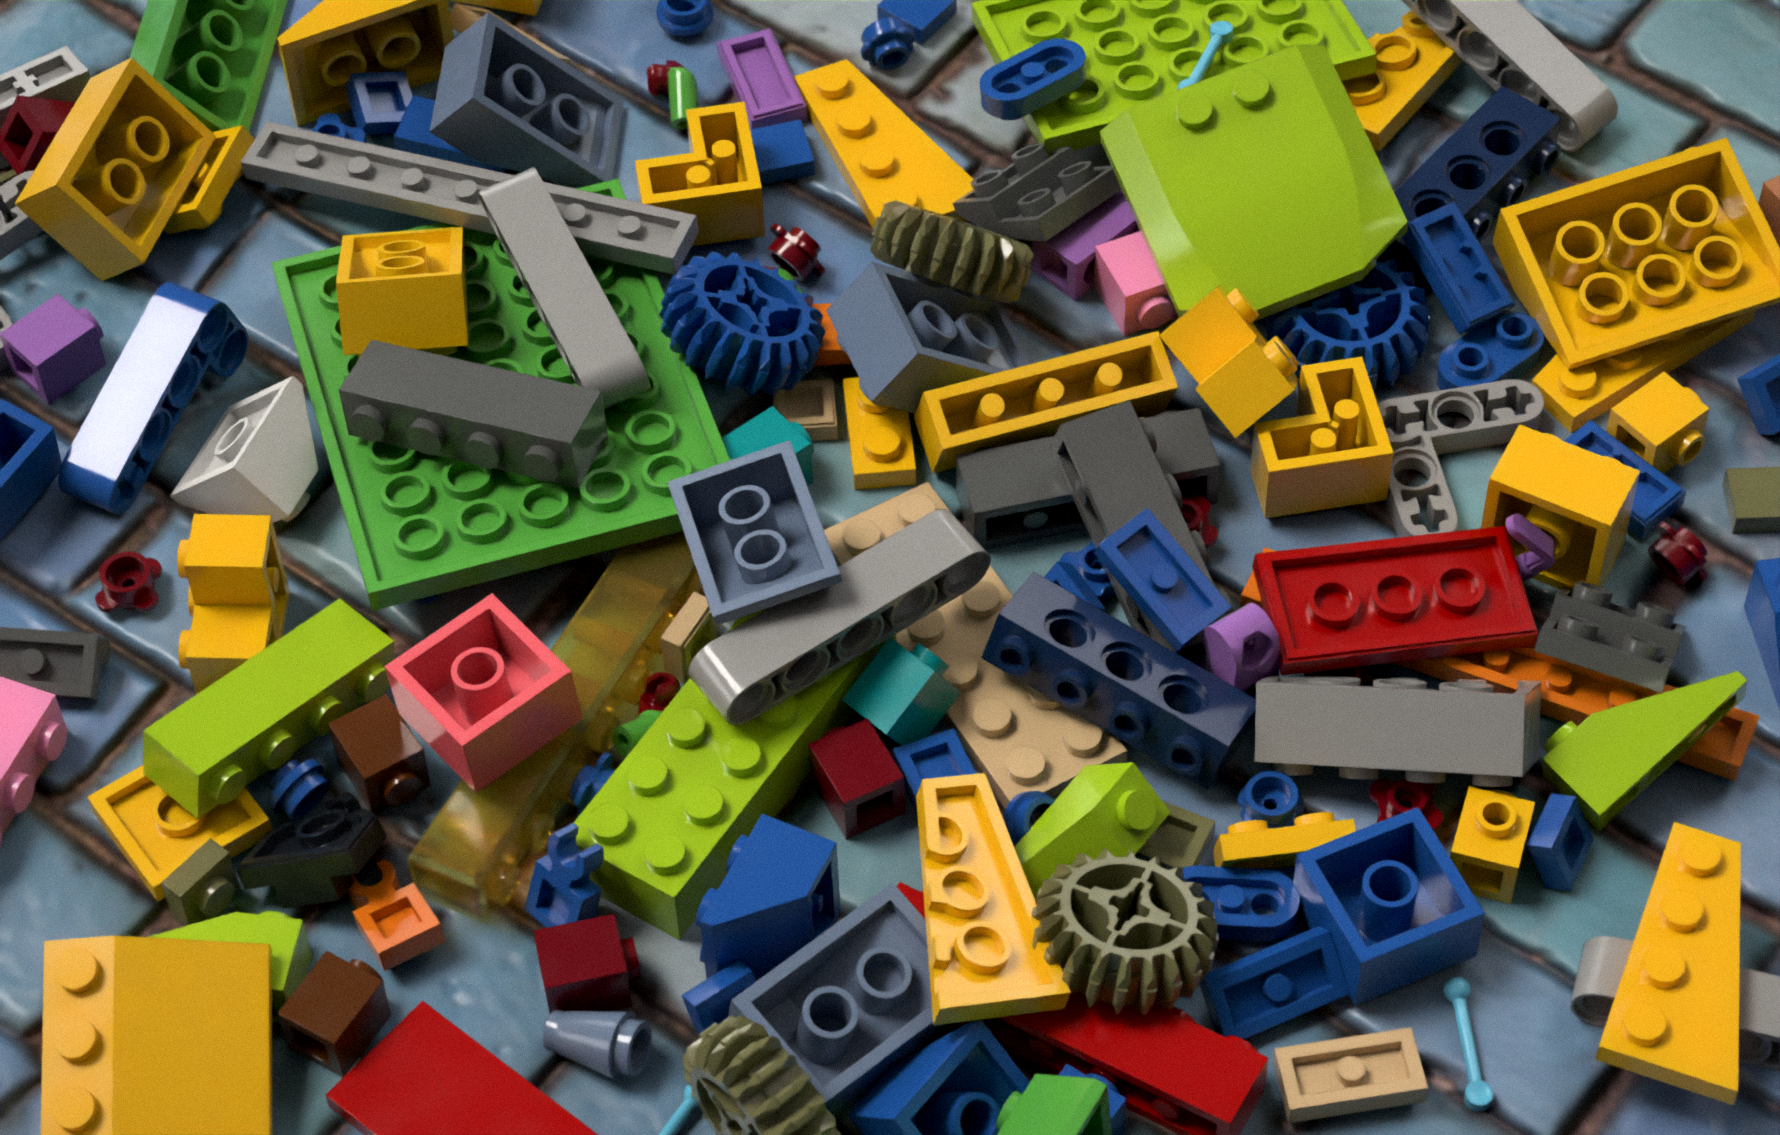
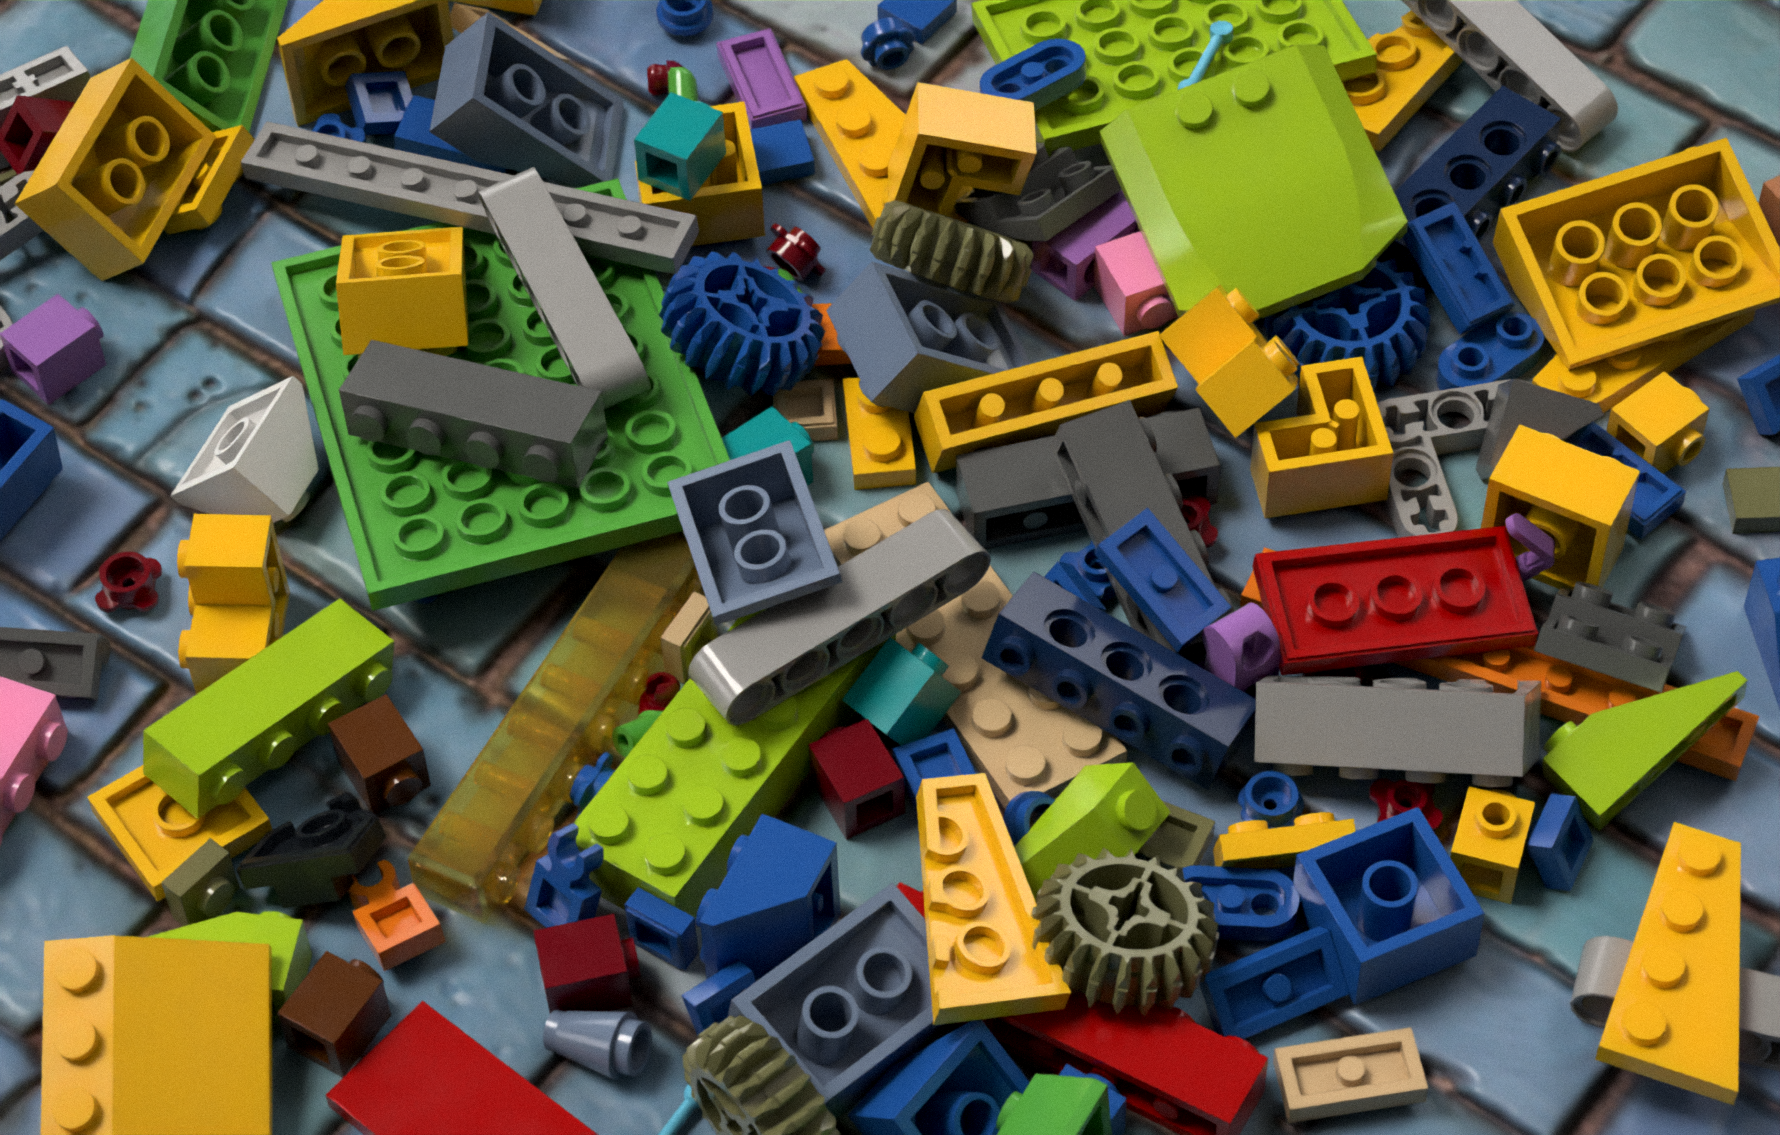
(147, 393): beam -> none
(297, 788): blue plate -> none
(484, 692): coral brick -> none
(661, 929): none -> blue tile
(680, 146): none -> teal brick
(960, 141): none -> yellow brick
(1478, 1093): medium azure hinge -> none
(1534, 408): none -> dark grey slope
(1679, 554): dark red plate -> none

